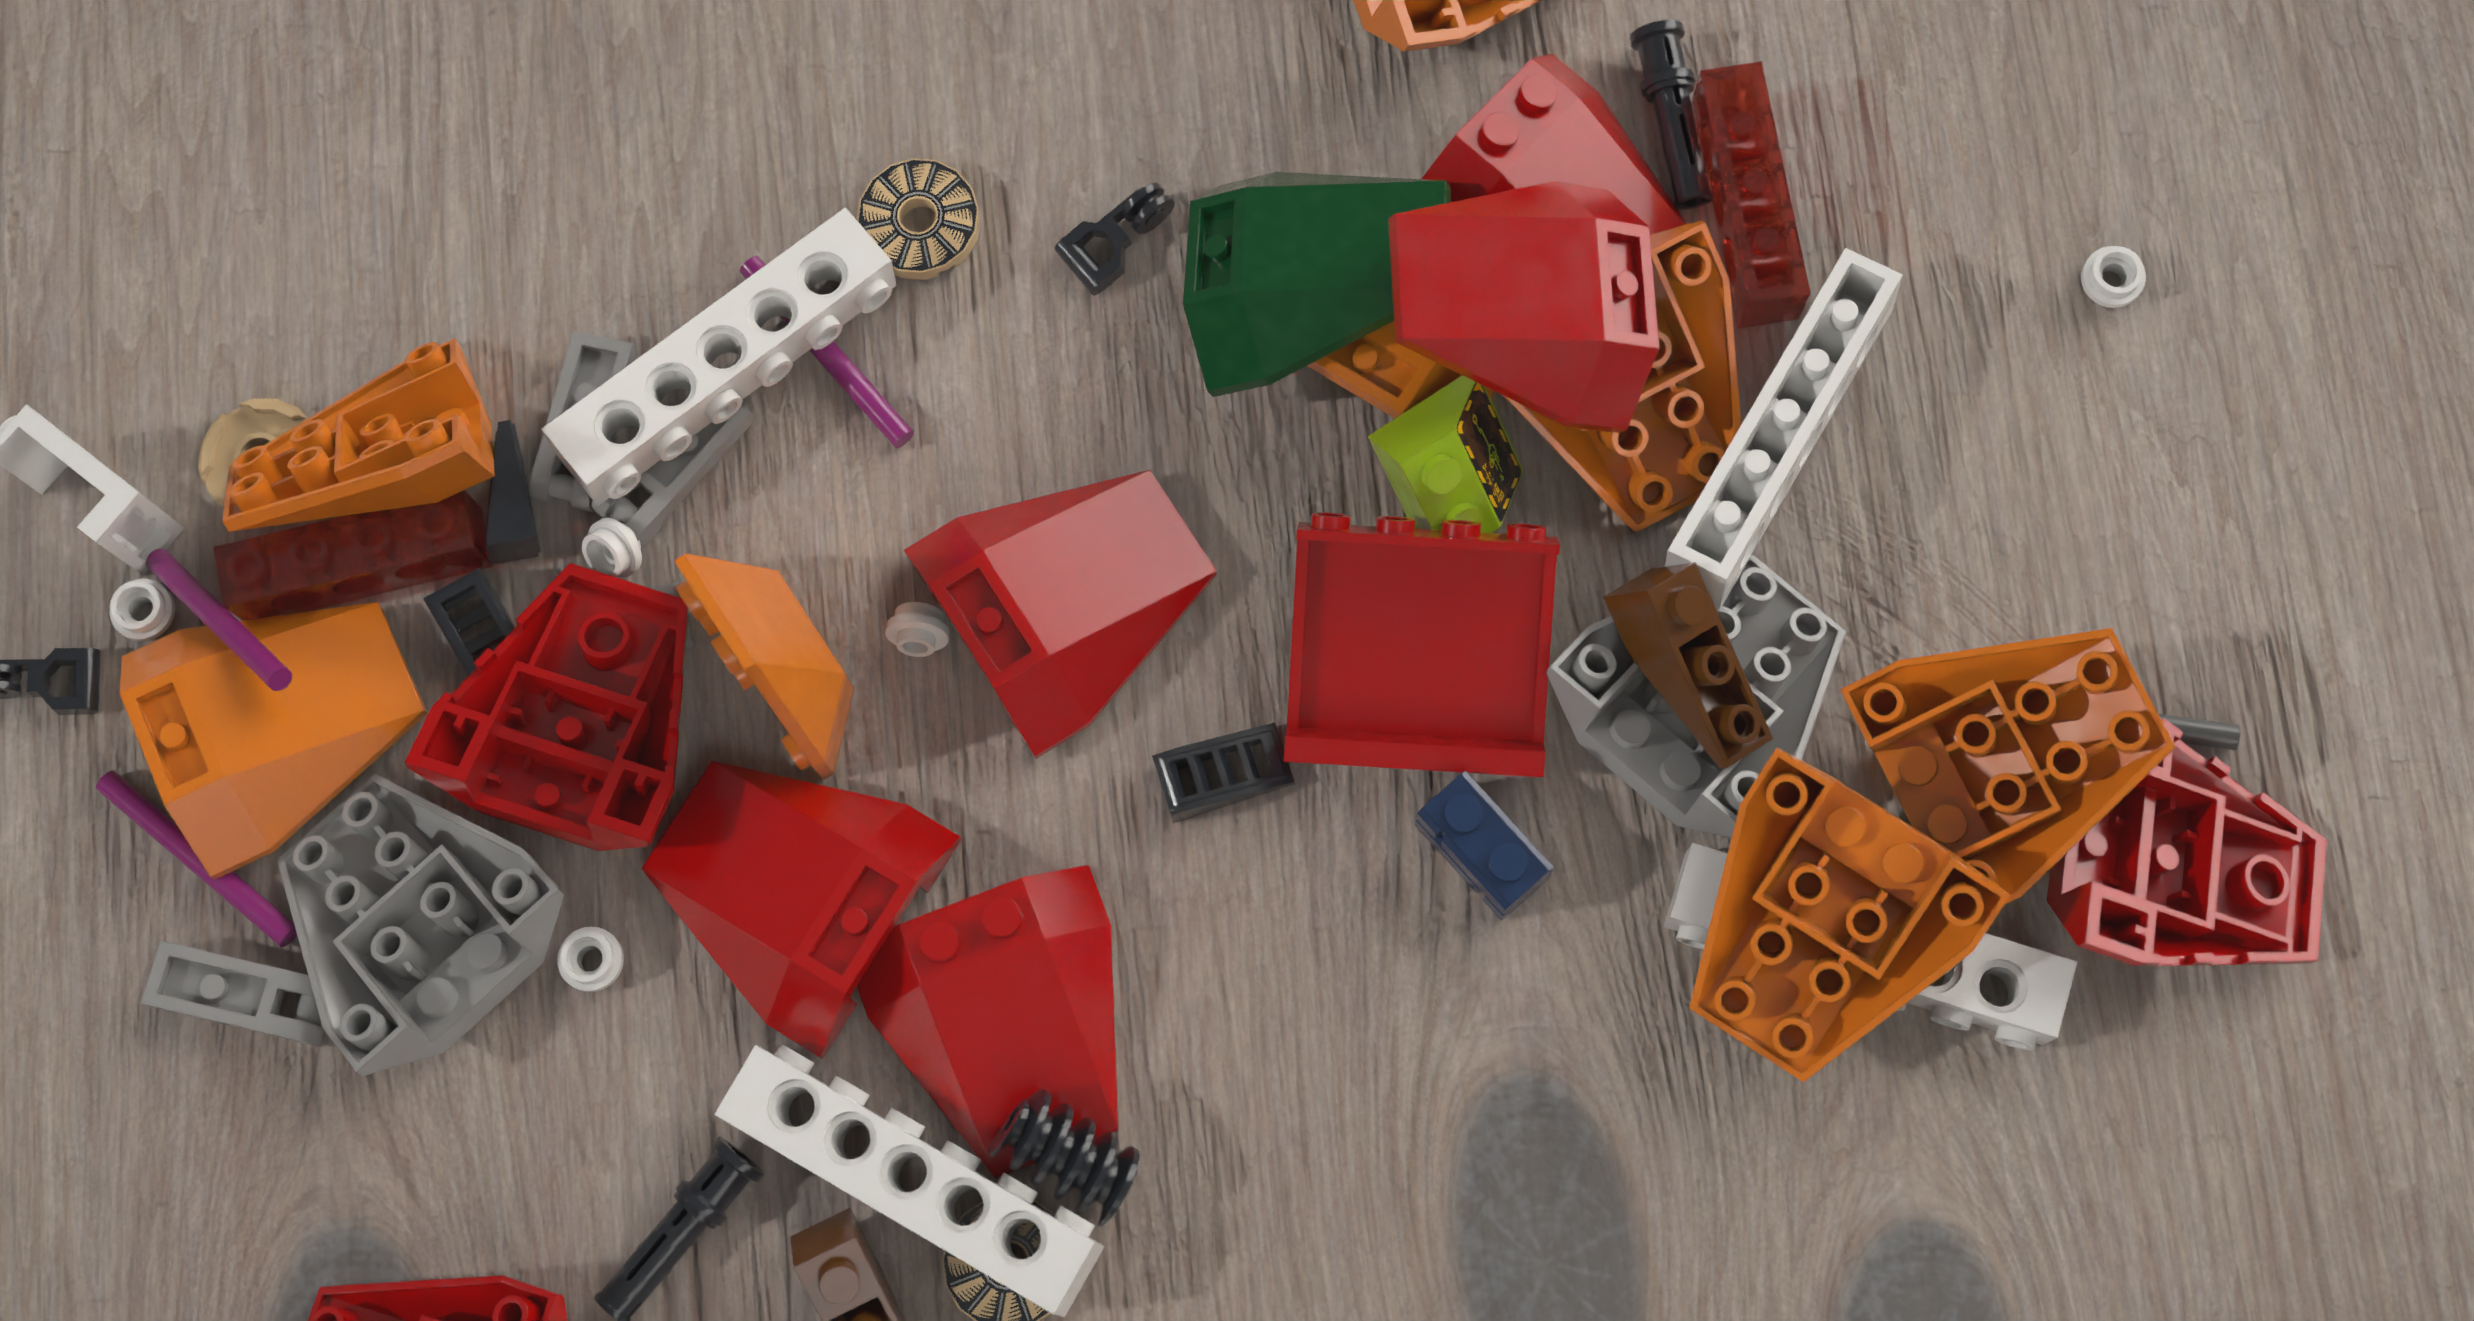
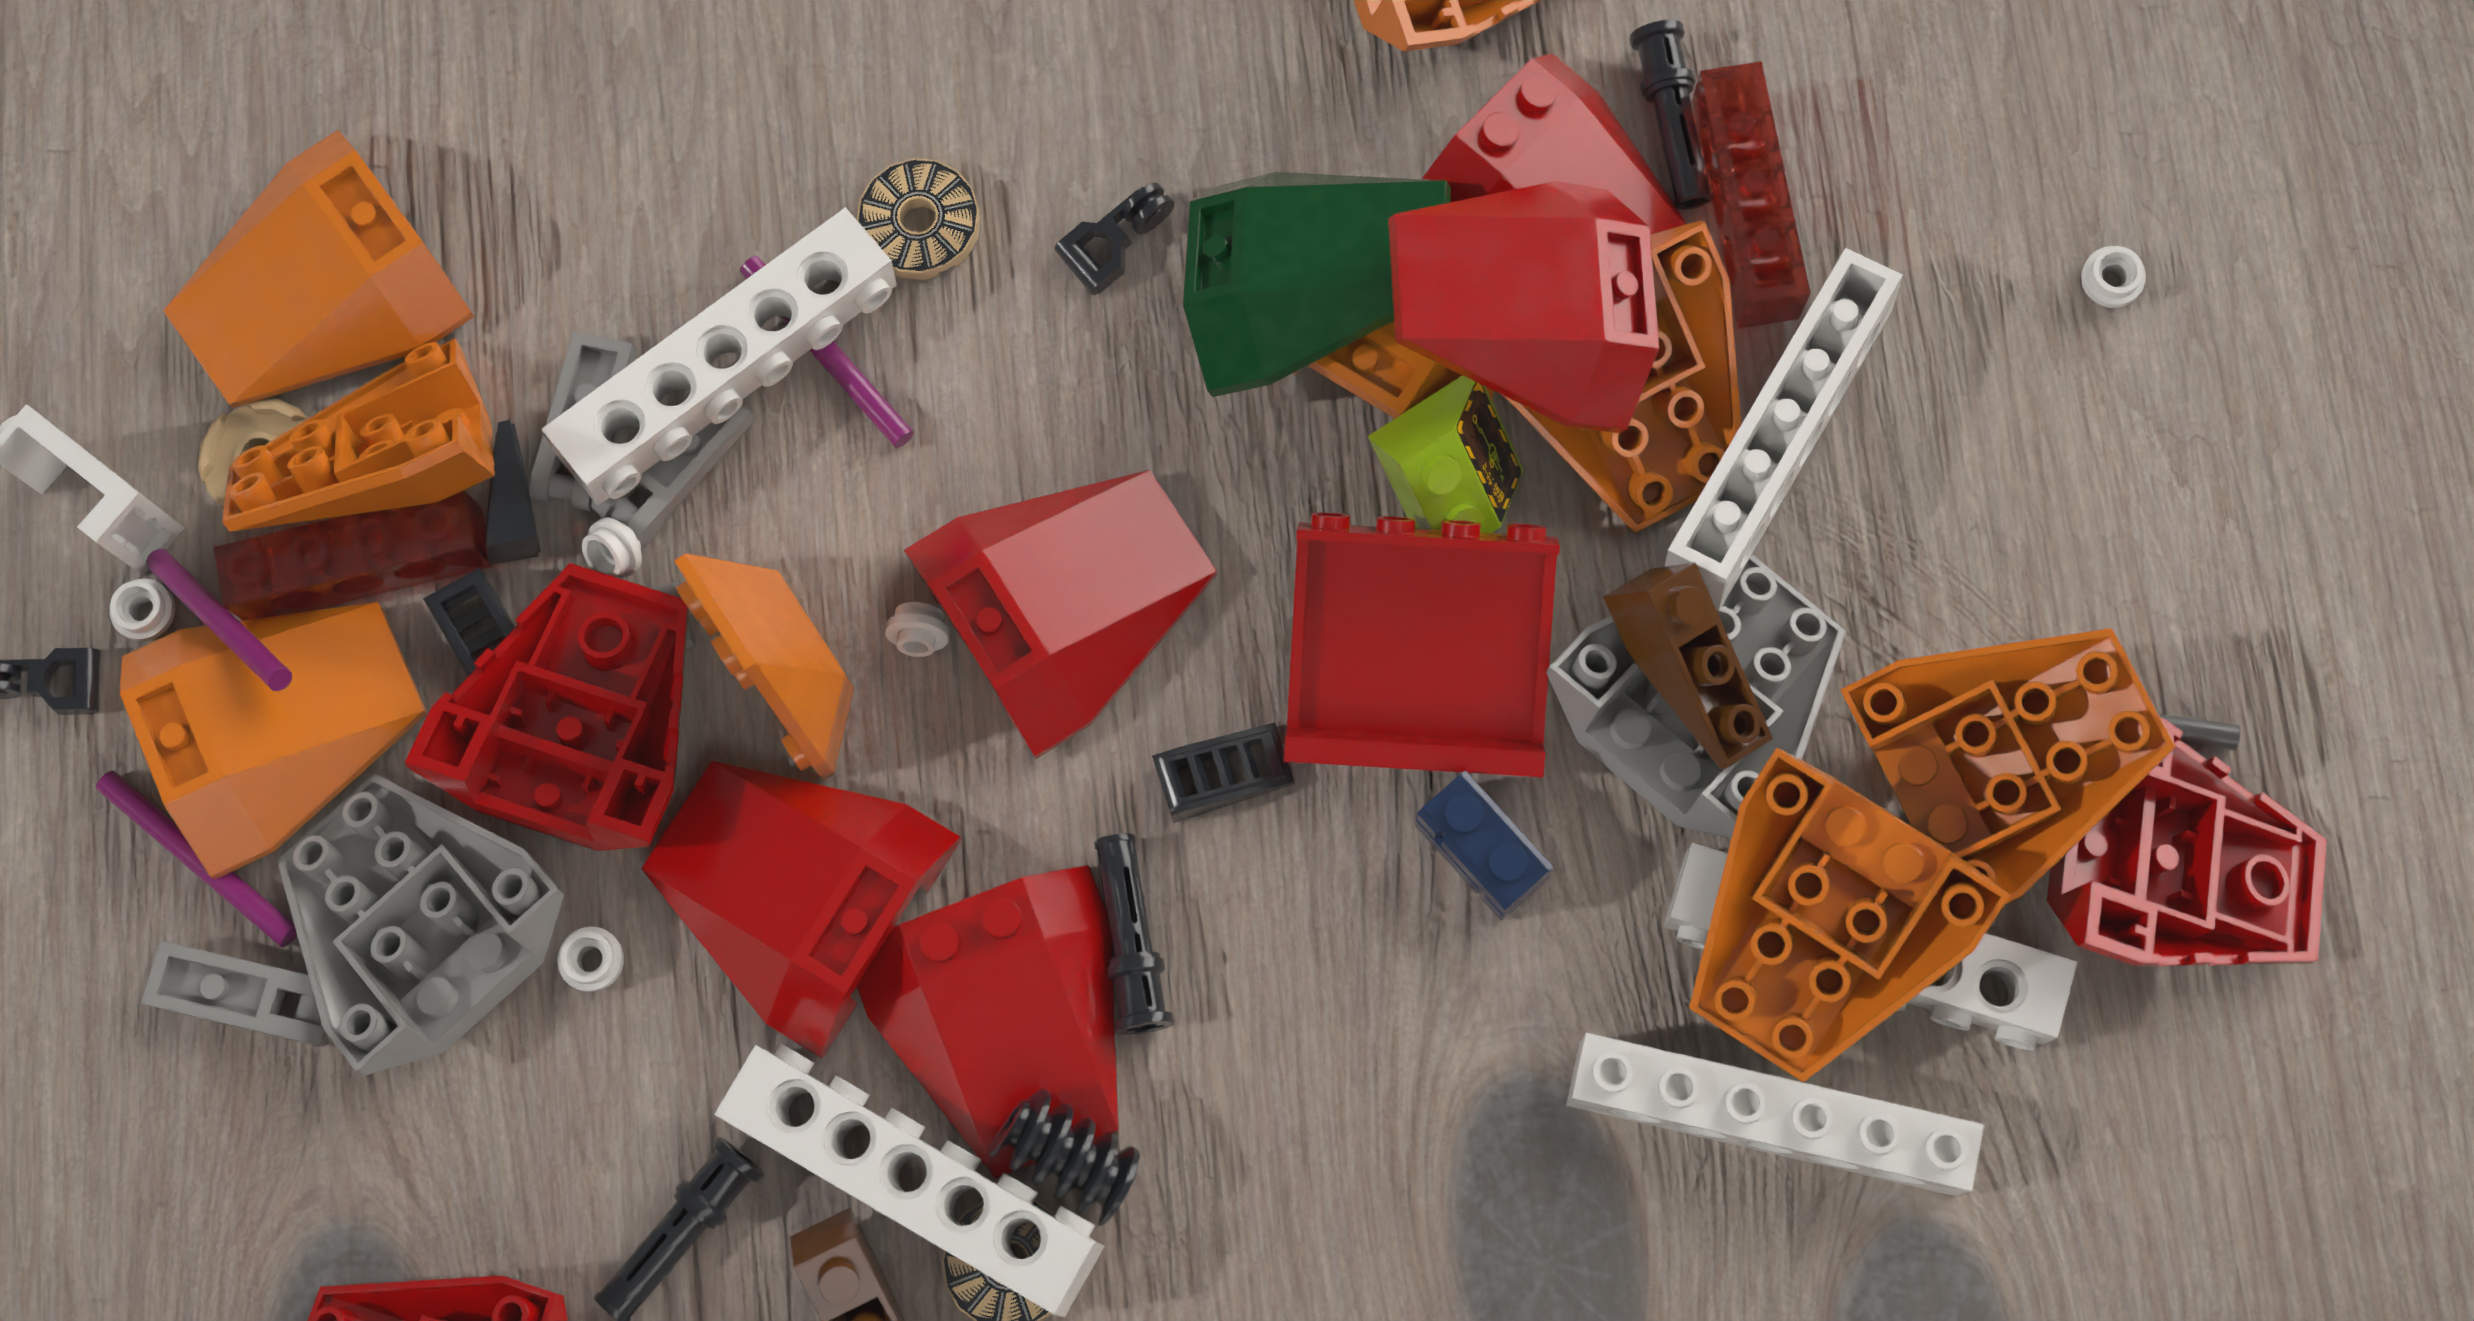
(314, 283): none -> orange wedge
(1134, 964): none -> black pin
(1775, 1115): none -> white brick

